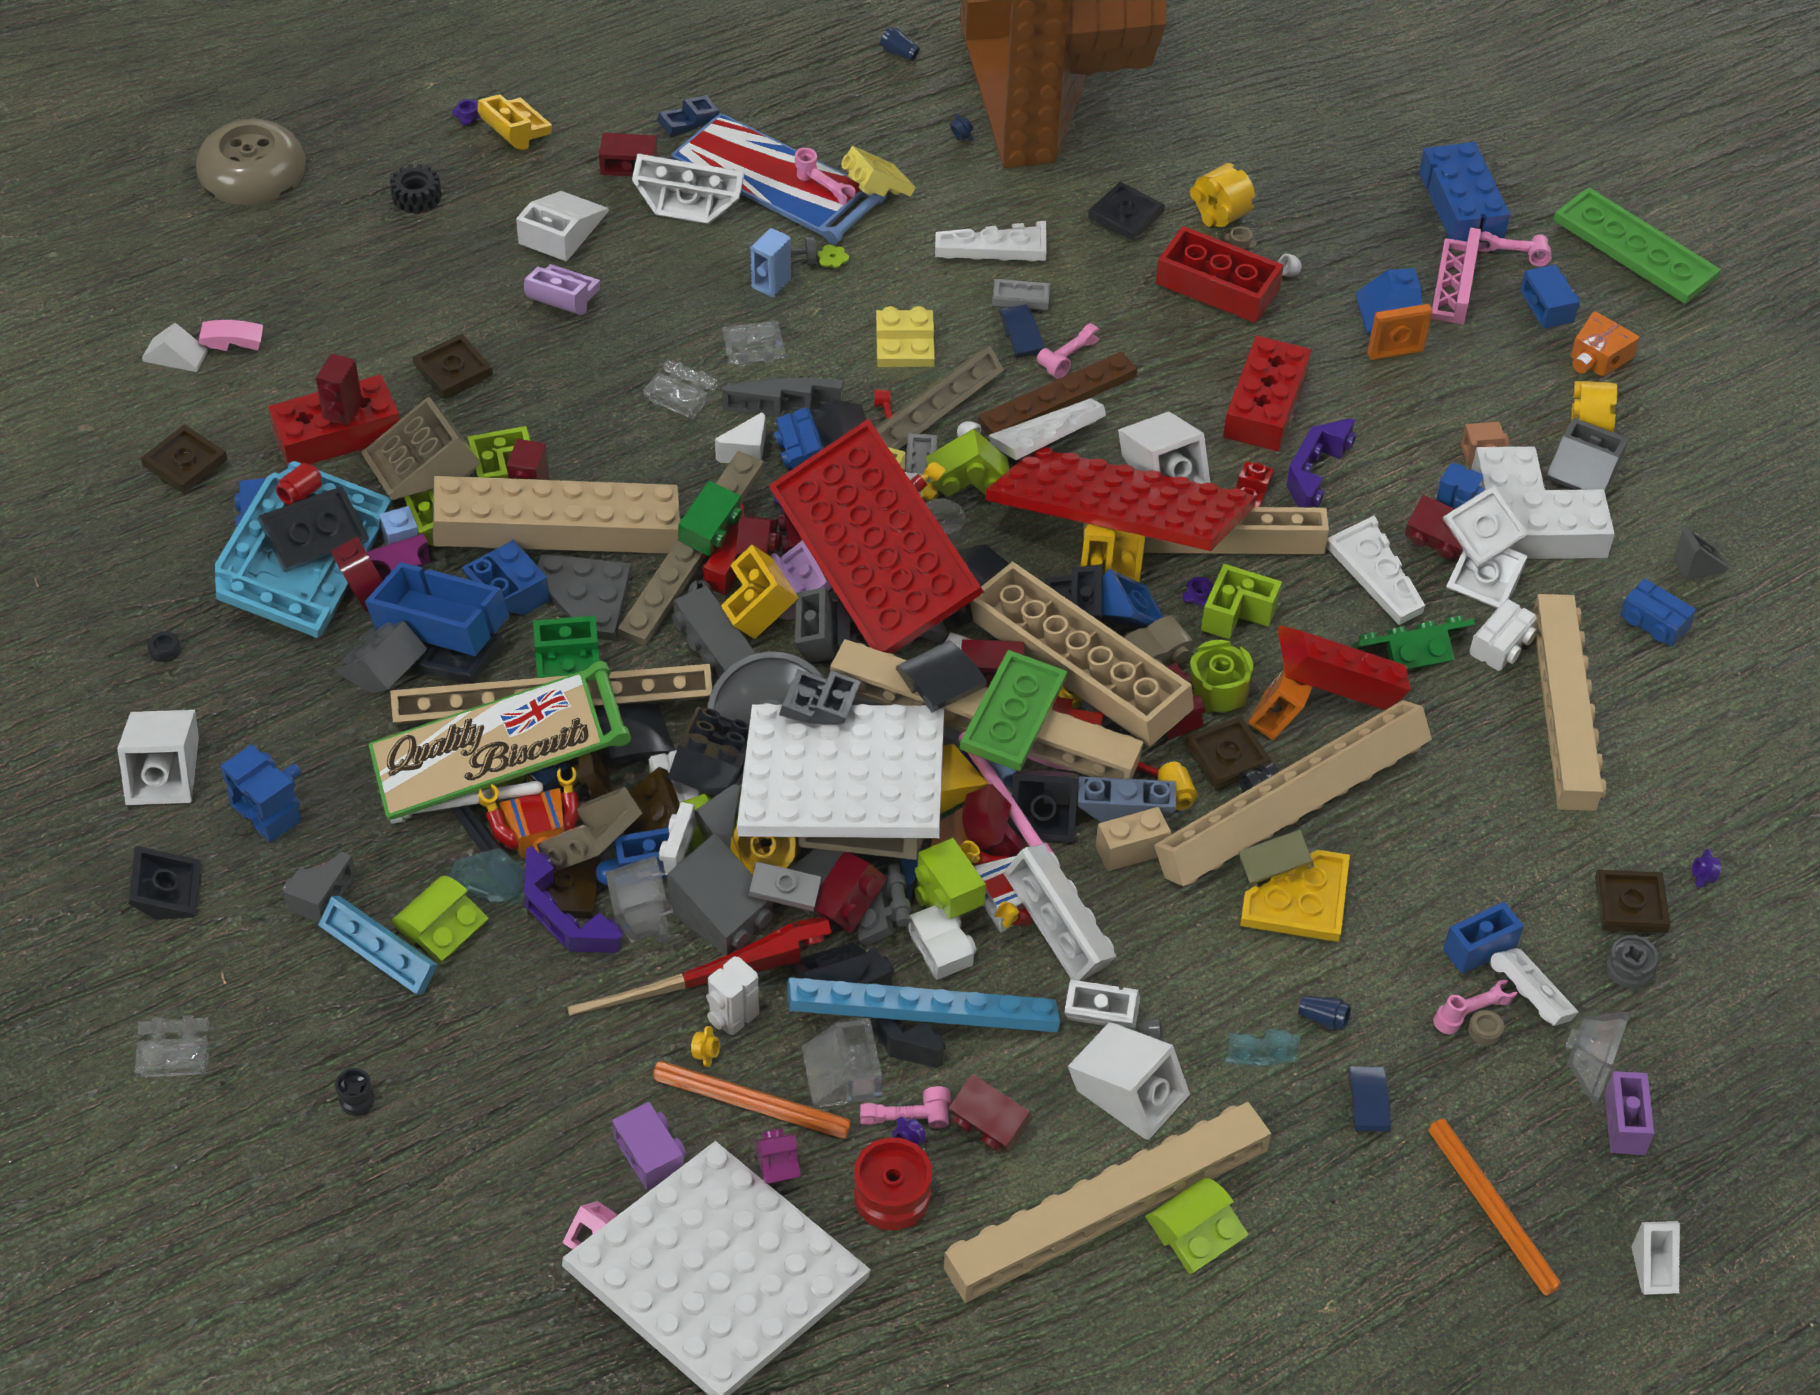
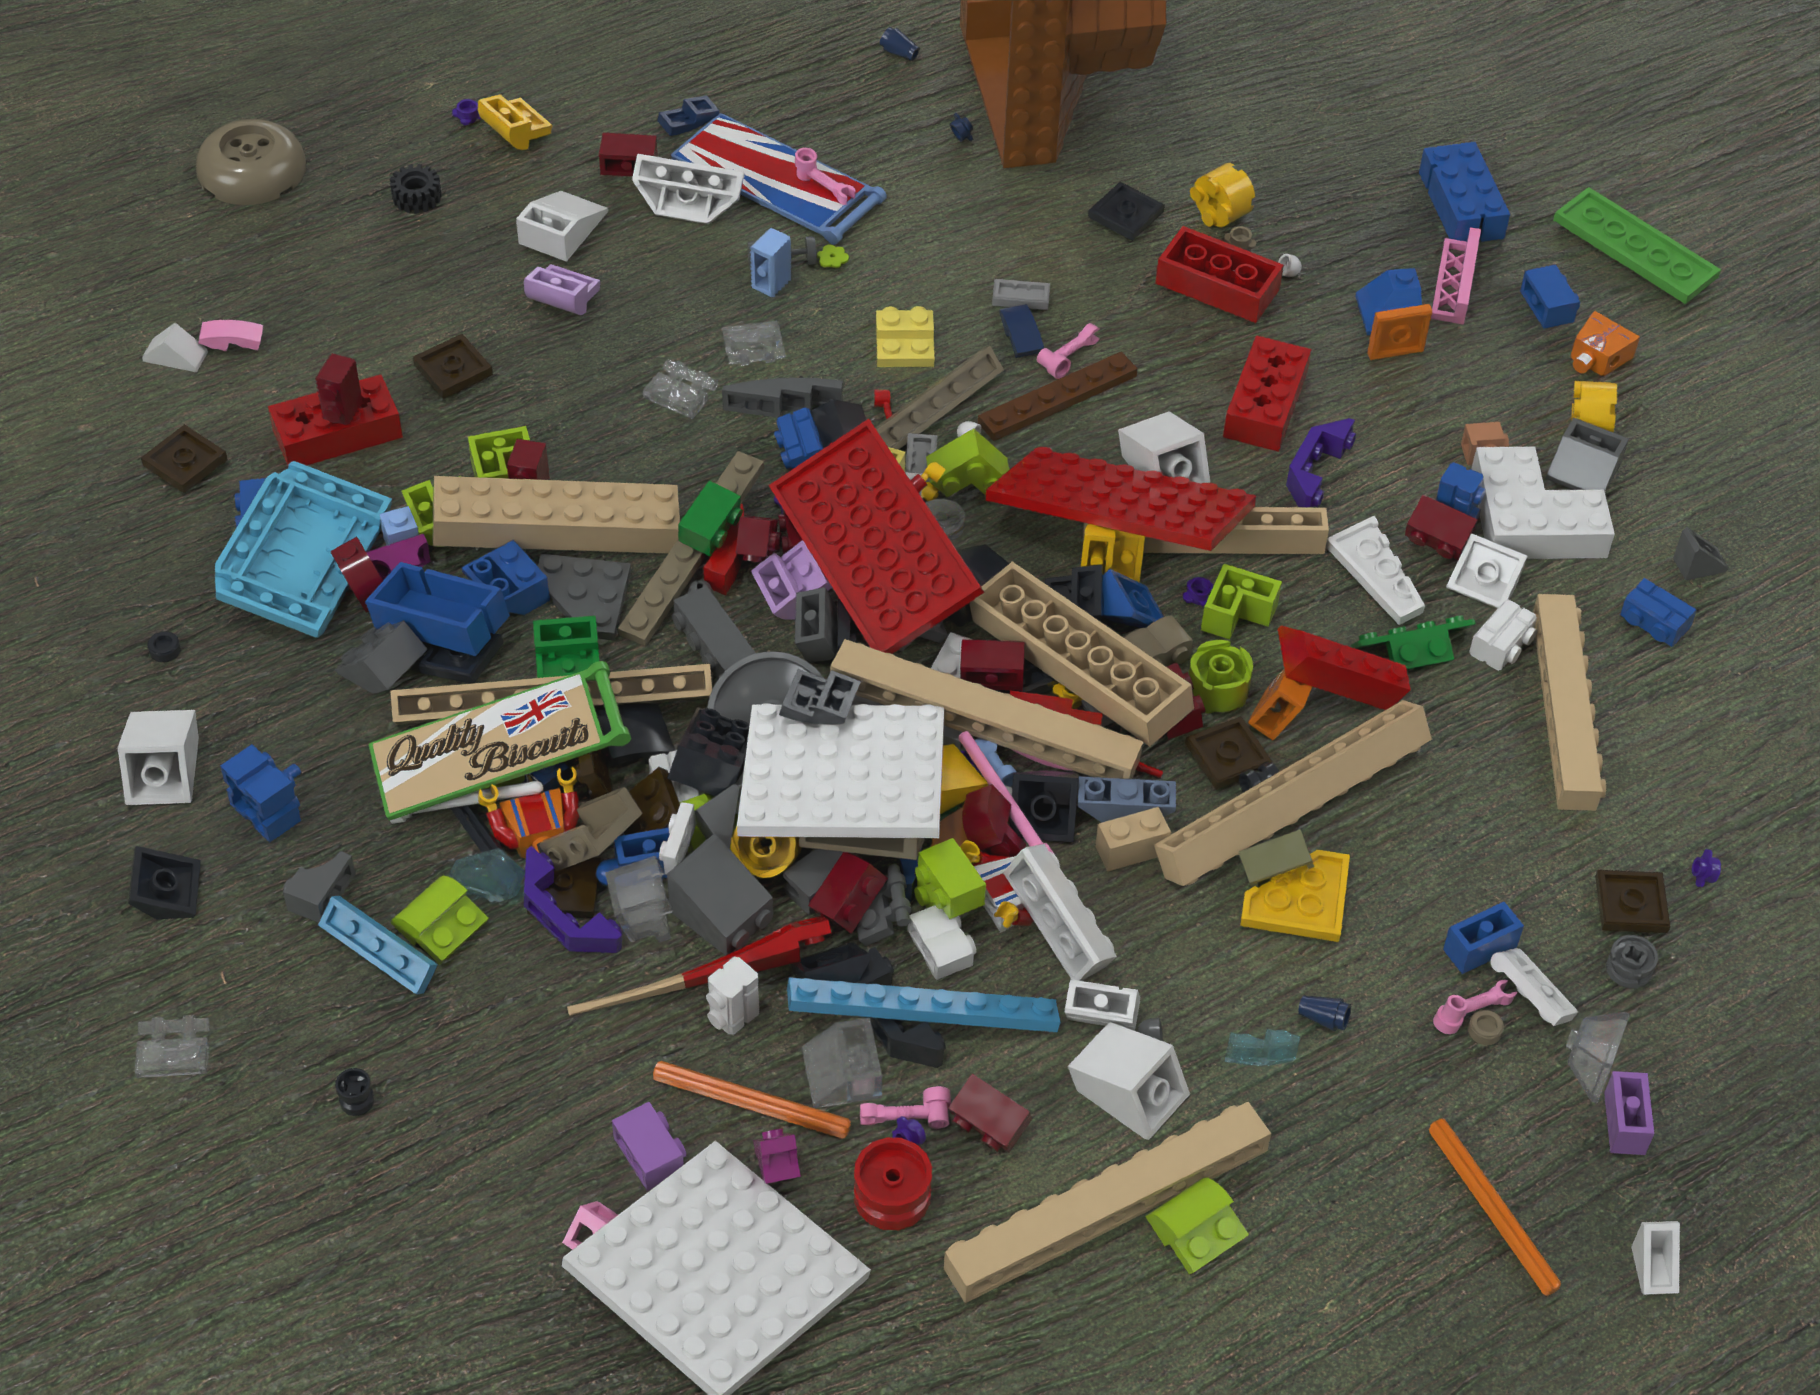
(299, 484): red brick -> none
(311, 528): black tile -> none
(417, 450): dark tan slope -> none
(705, 1046): yellow plate -> none
(746, 438): white slope -> none
(762, 595): yellow brick -> none
(784, 886): light grey plate -> none
(875, 174): light yellow plate -> none
(941, 675): black slope -> none
(991, 243): white wing -> none
(1013, 710): bright green plate -> none
(1043, 430): white wing -> none
(1185, 790): yellow brick -> none
(1255, 480): red slope -> none
(1369, 1098): dark blue slope -> none
(1485, 526): white plate -> none
(1537, 248): bright pink brick -> none

